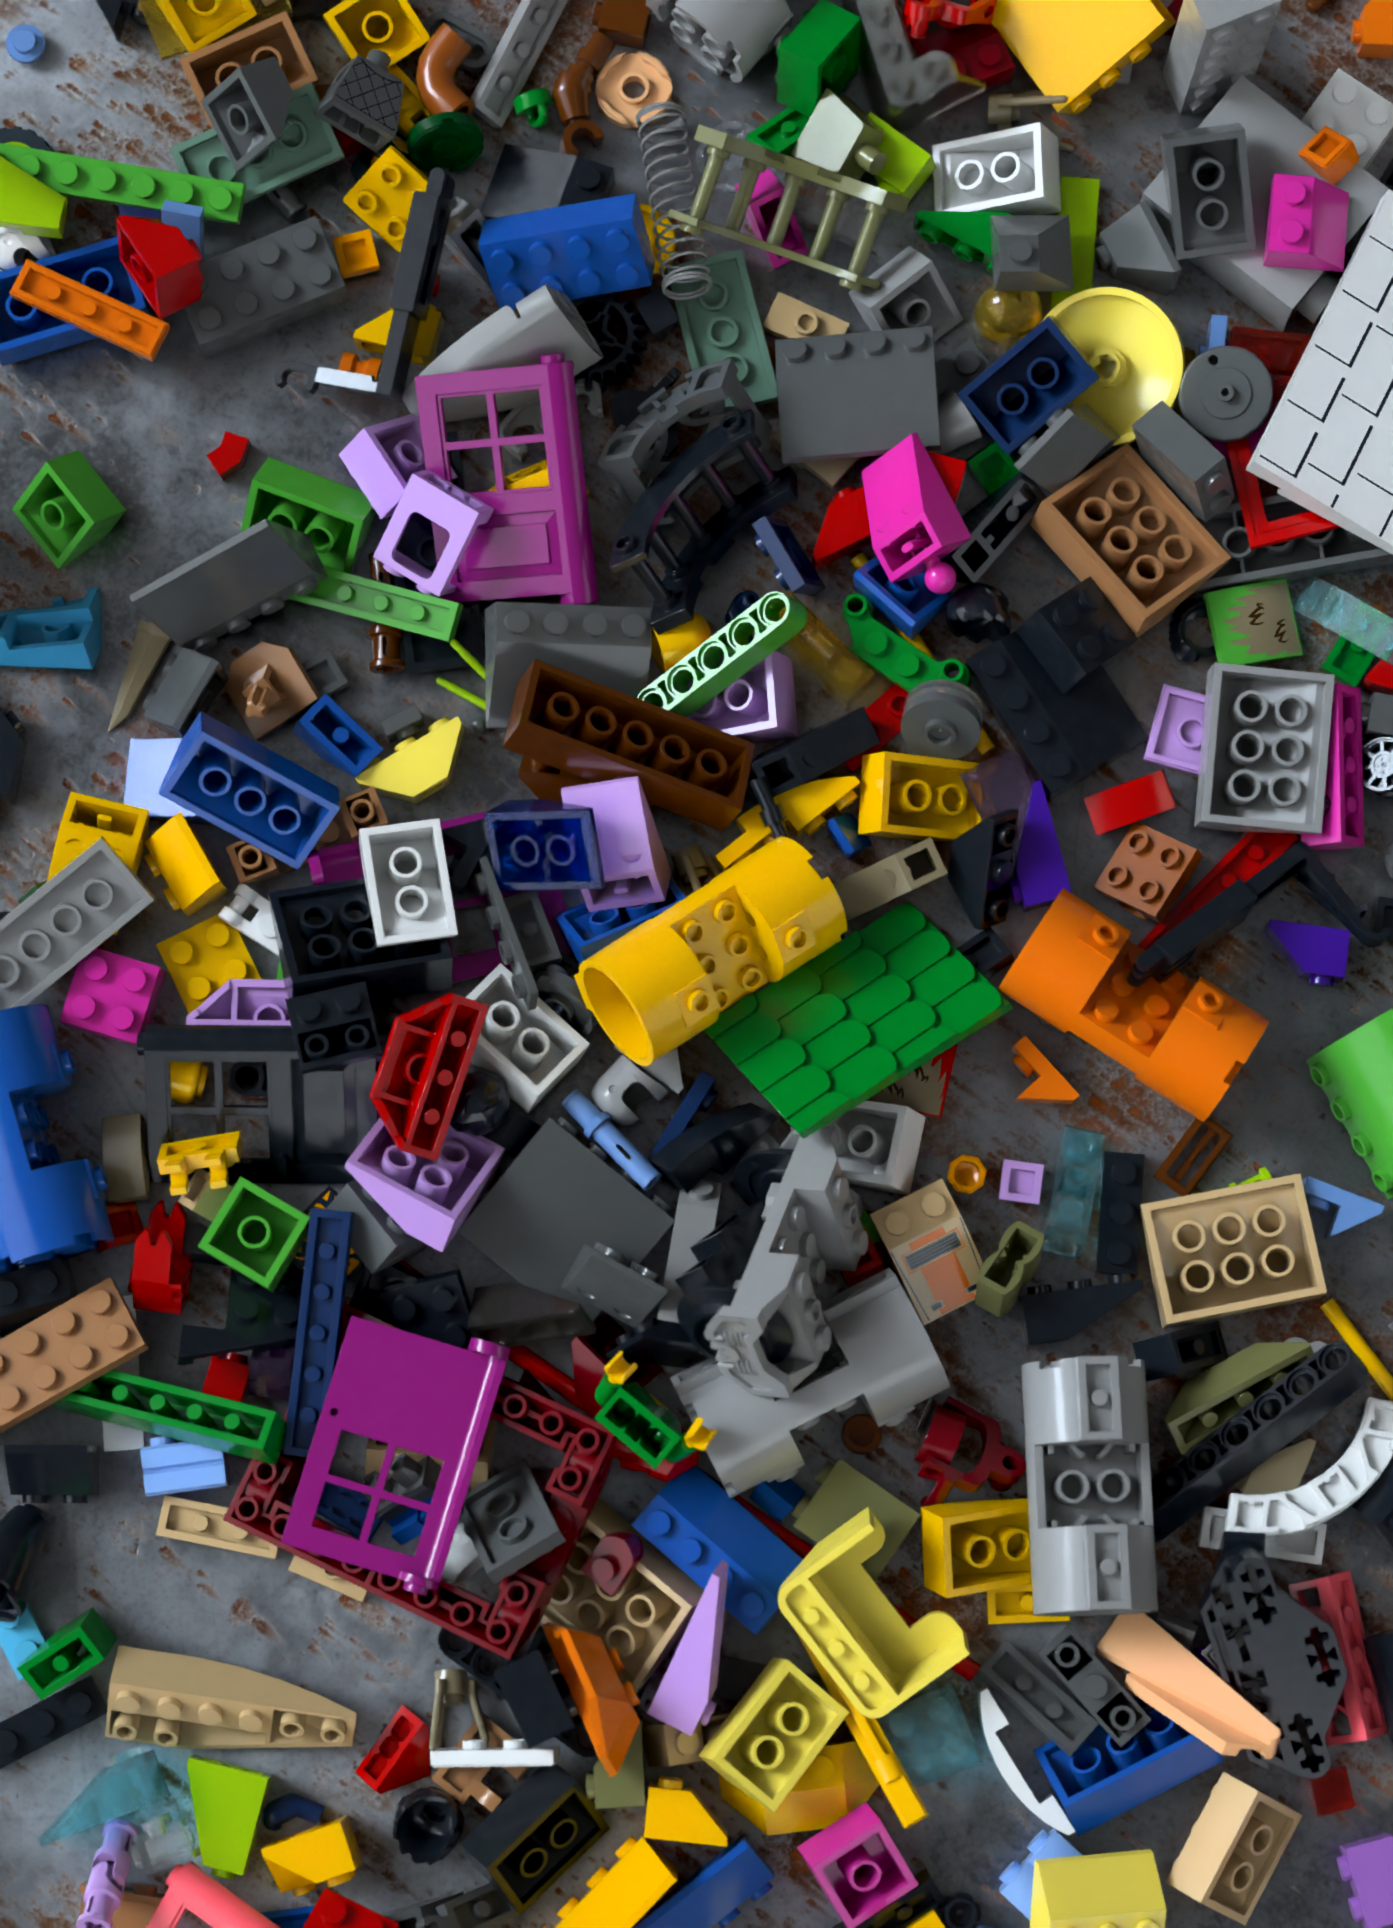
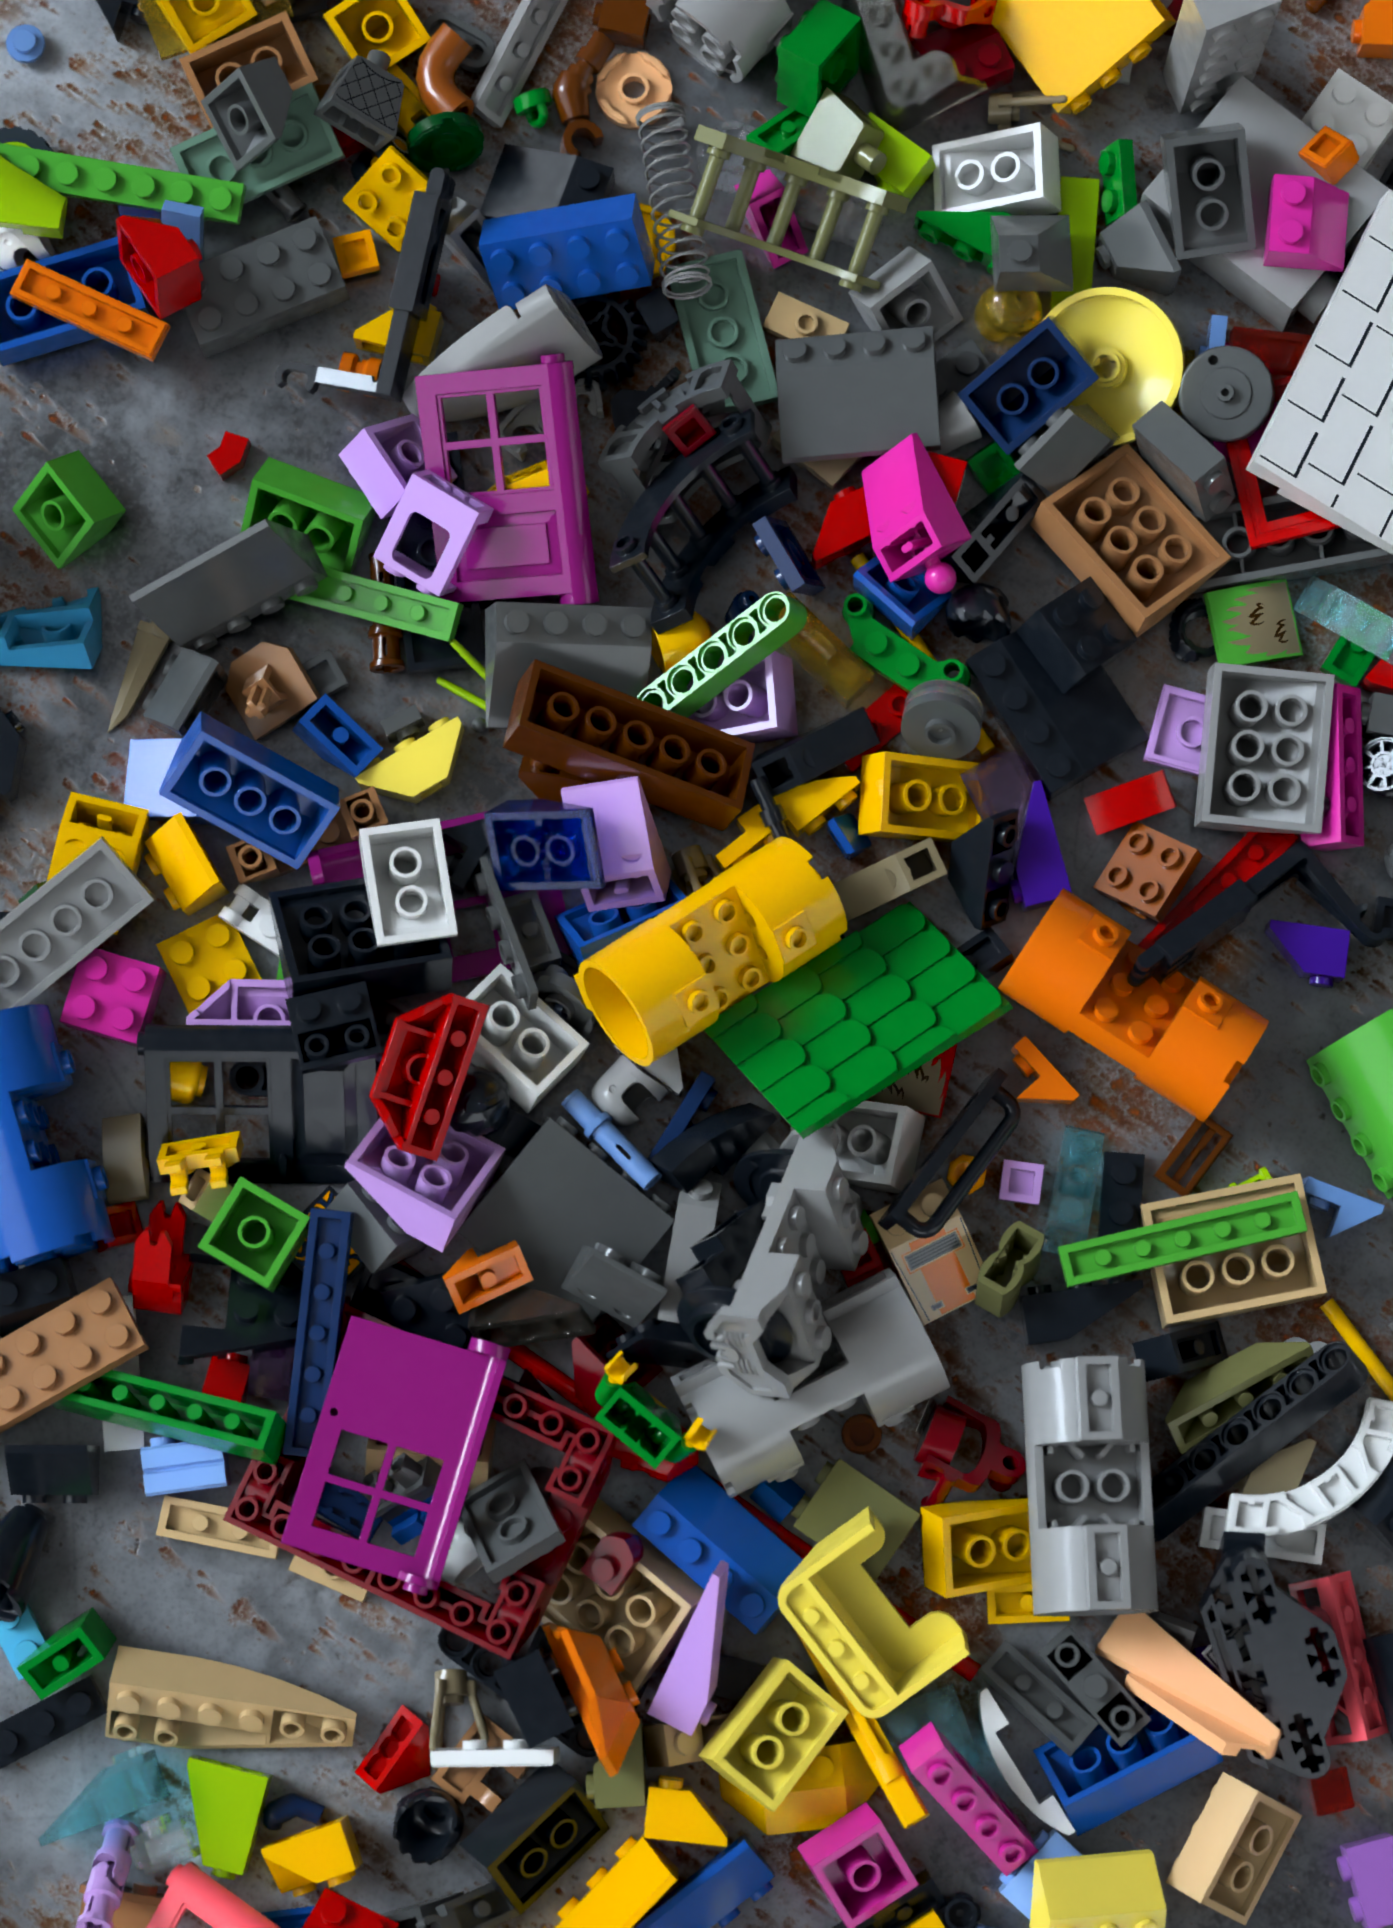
(485, 1277): none -> orange slope
(689, 430): none -> dark red slope
(898, 1210): none -> black piece
(968, 1798): none -> dark pink brick
(1118, 178): none -> green plate
(1182, 1239): none -> bright green plate

